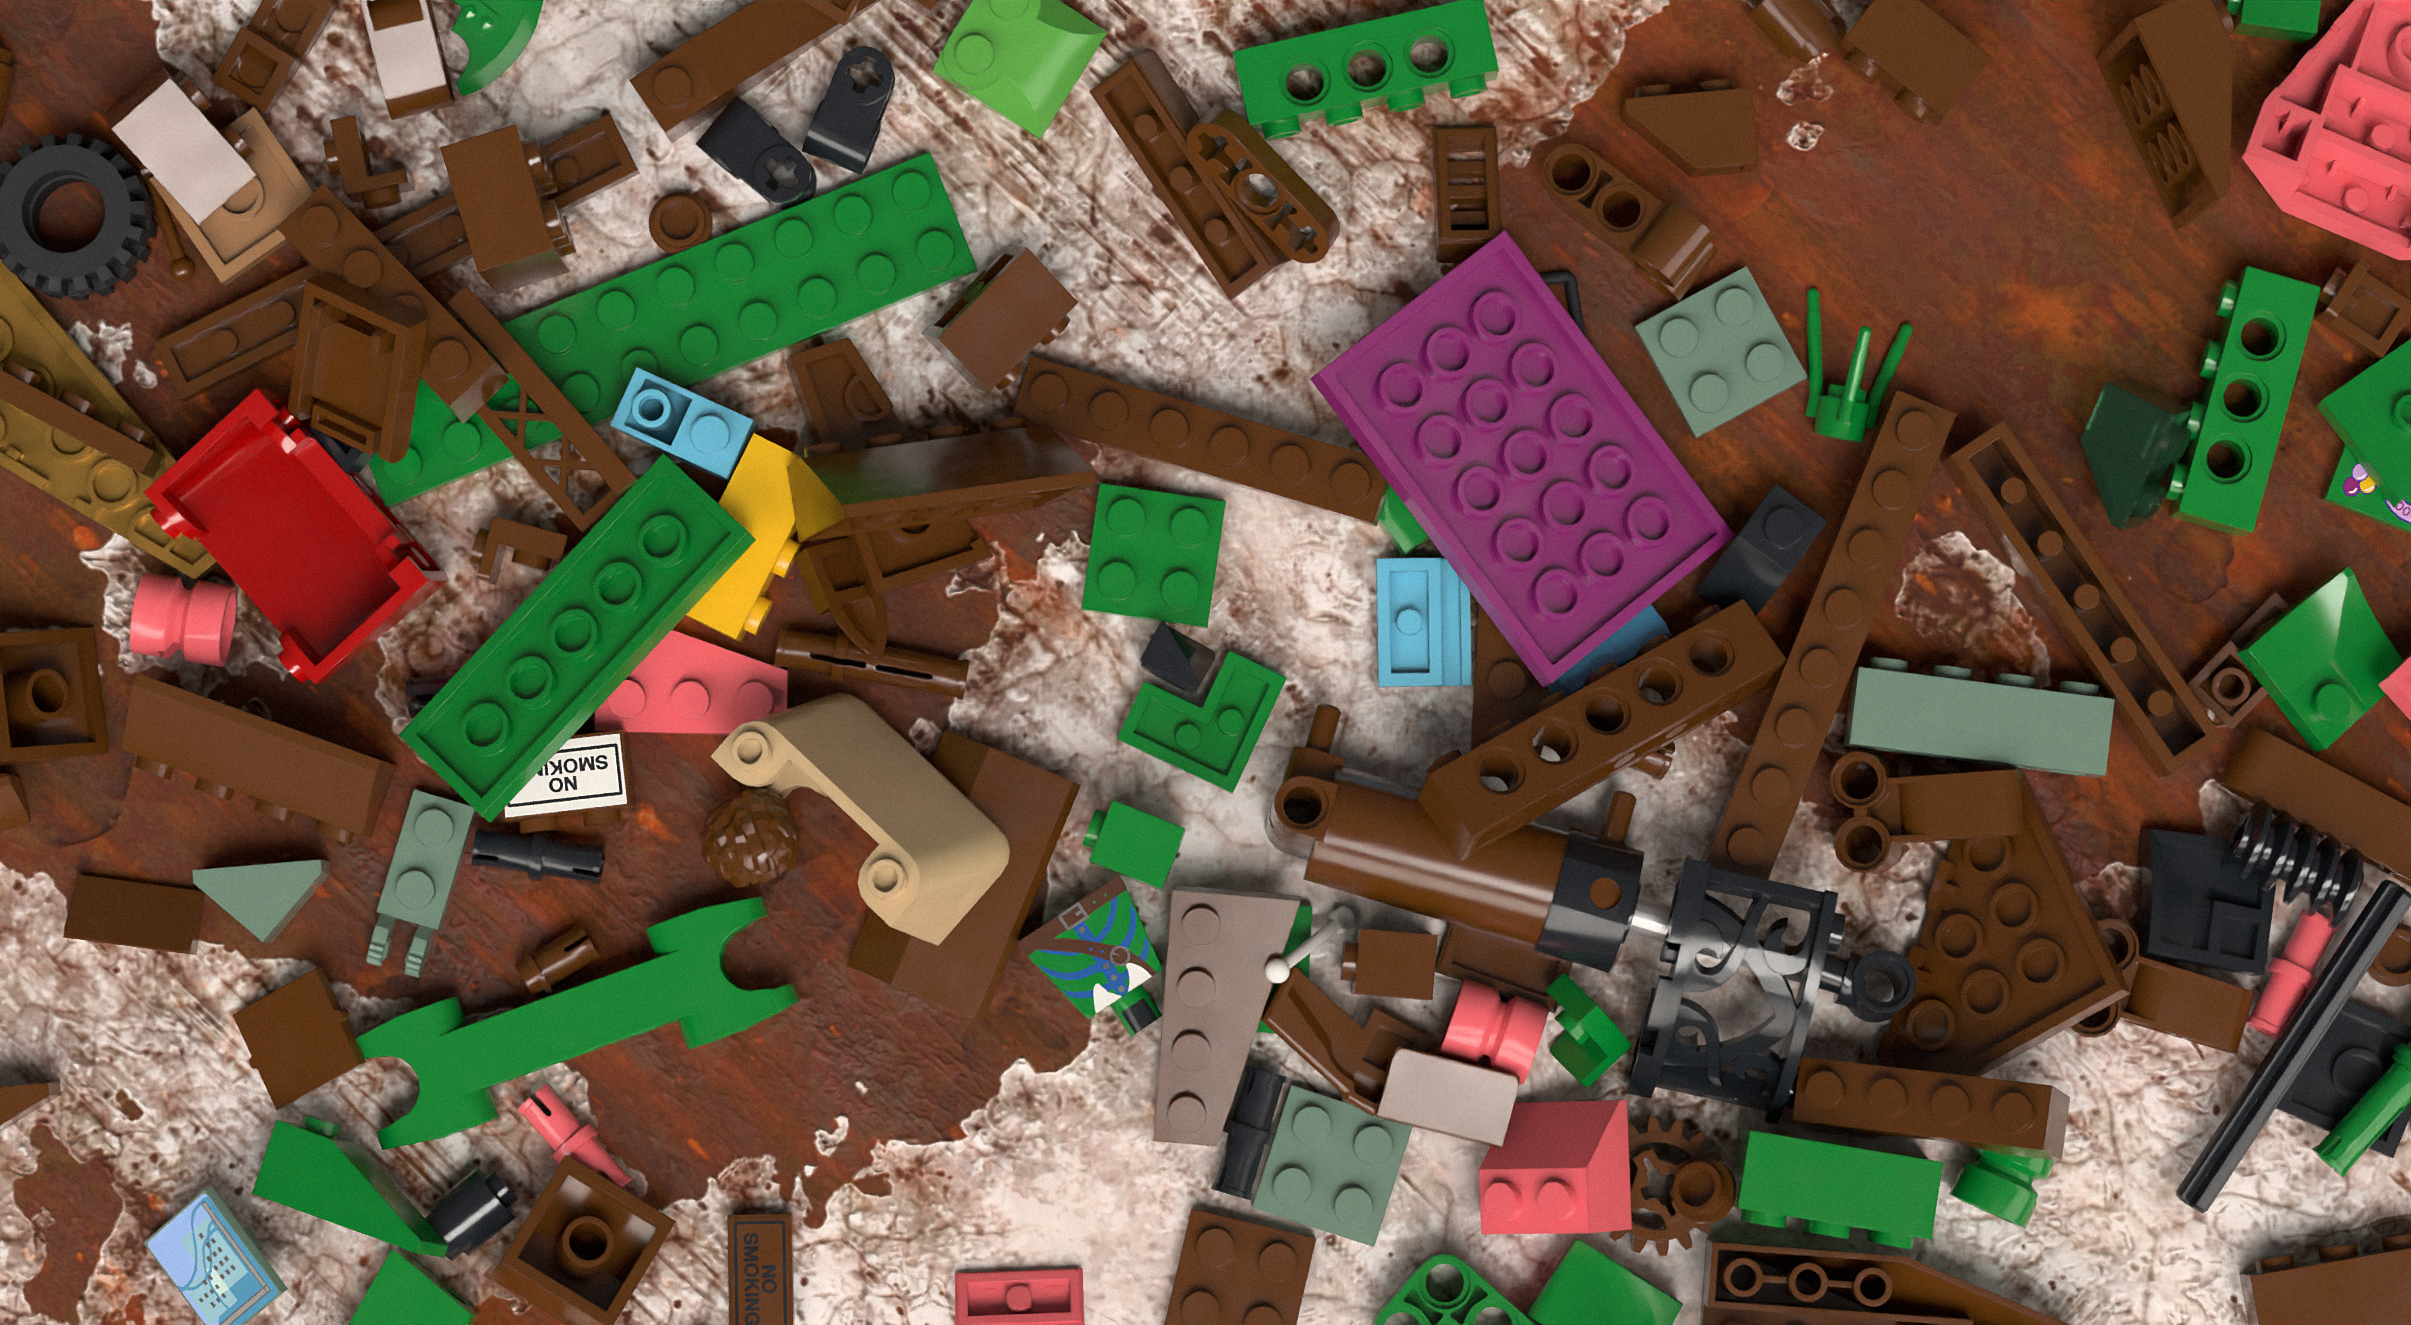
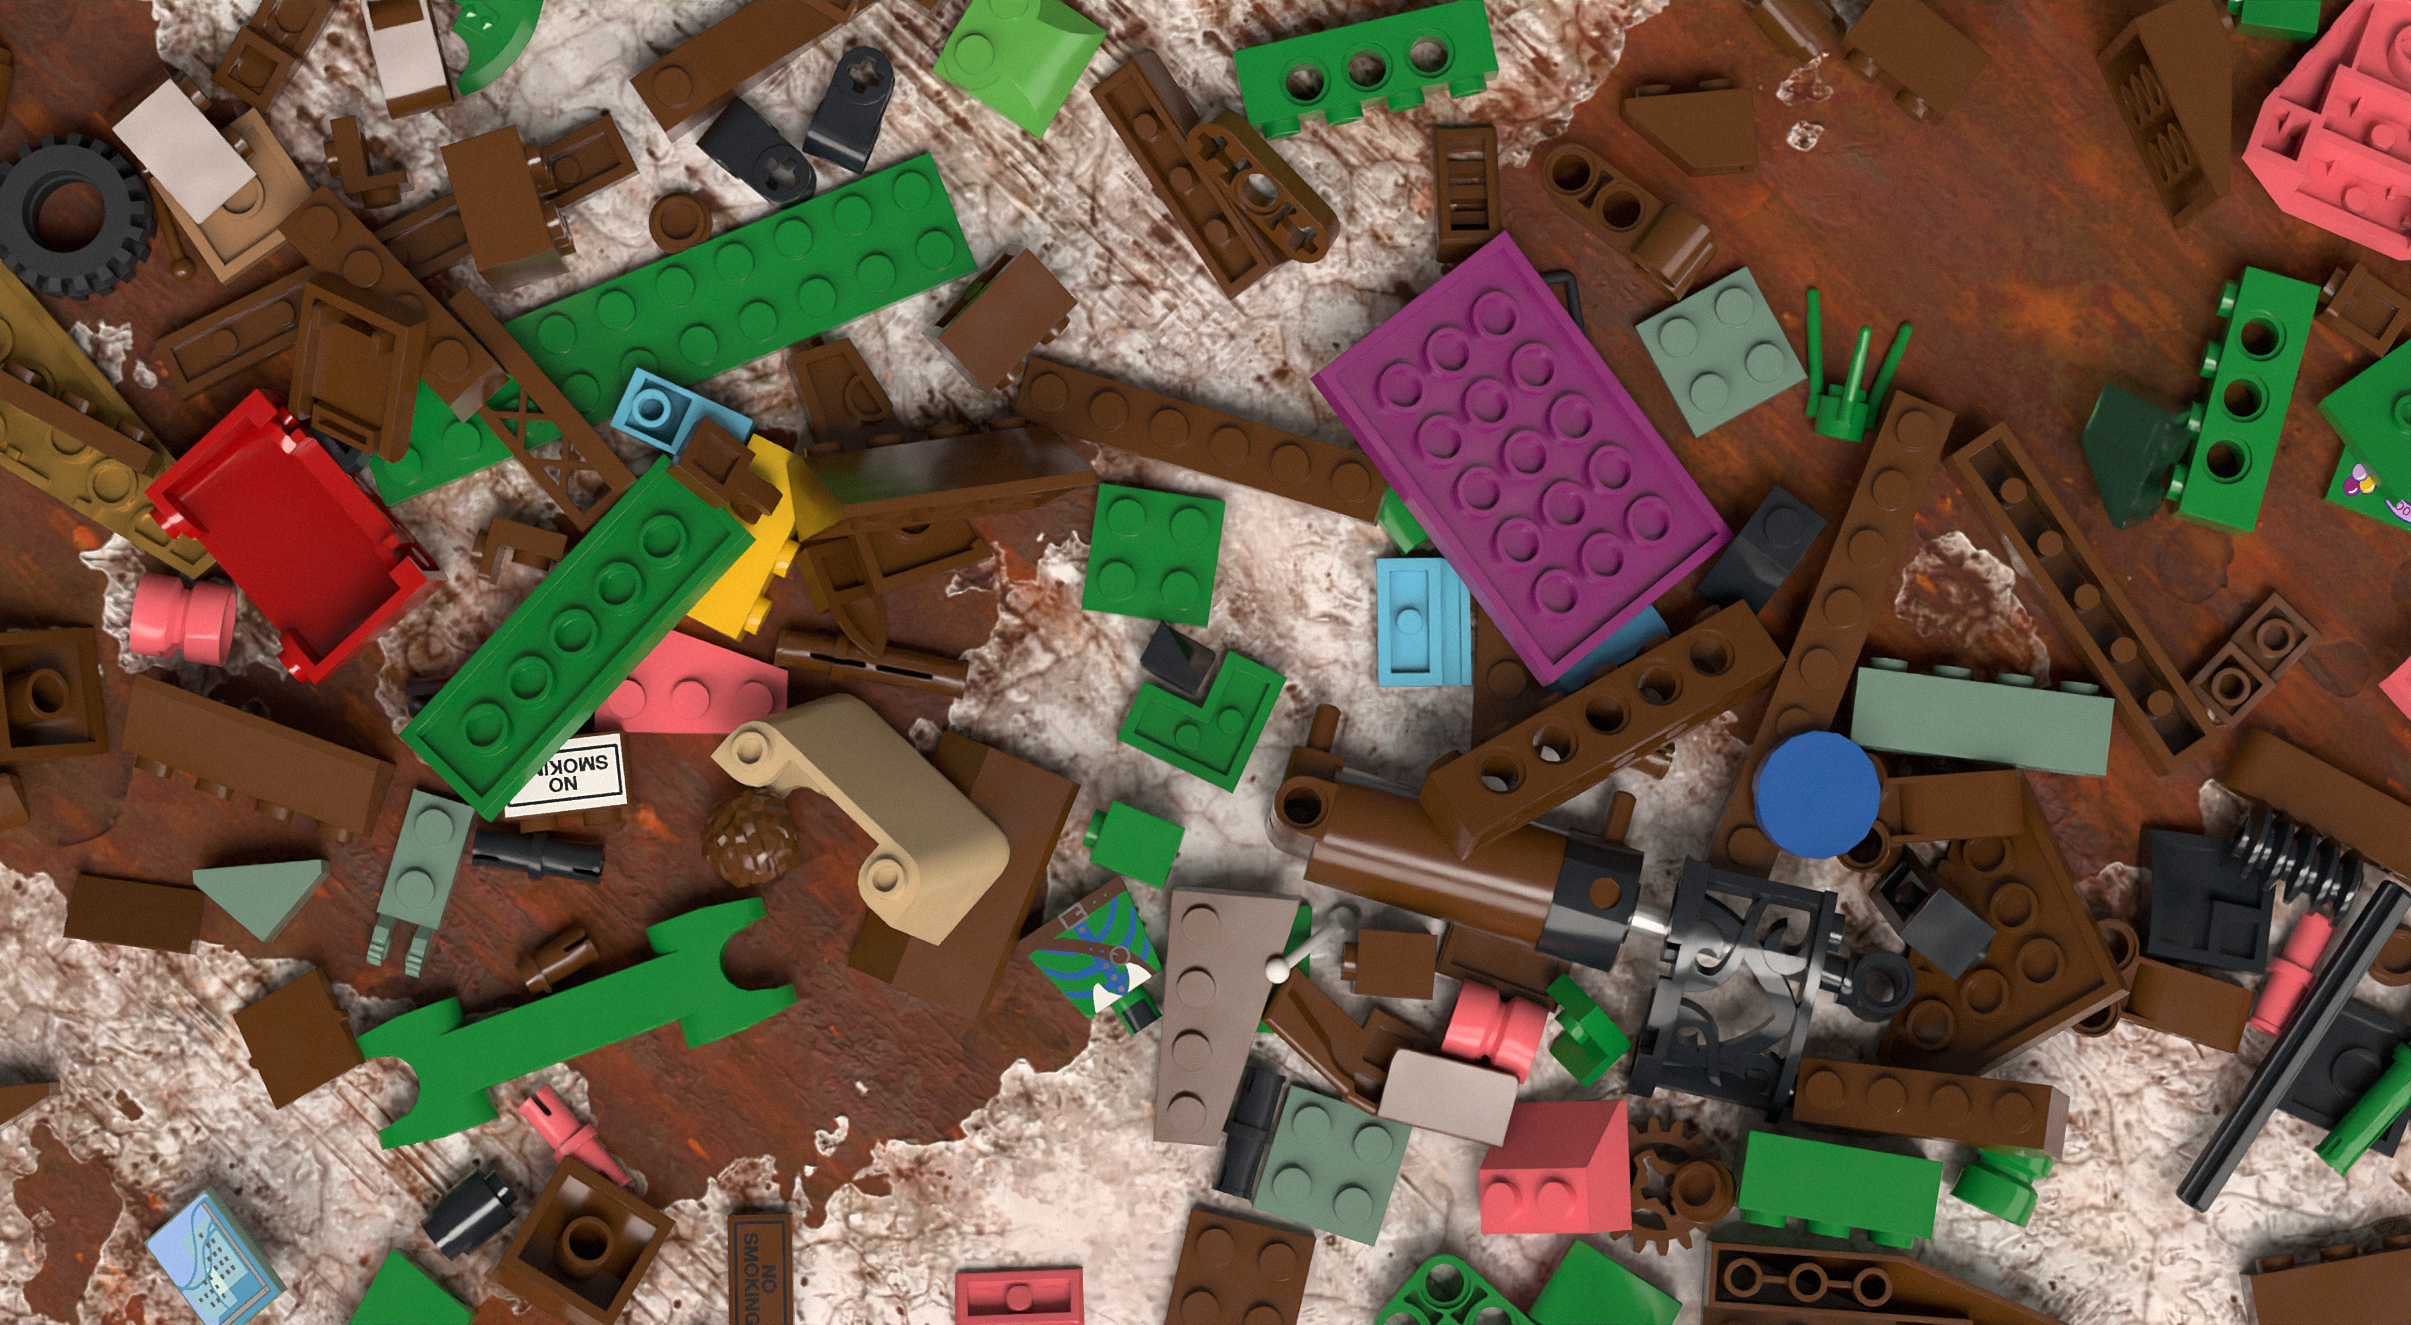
(340, 1184): green slope -> none
(717, 471): none -> reddish brown plate
(1815, 794): none -> blue tile
(1933, 915): none -> black slope
(2323, 659): green plate -> none

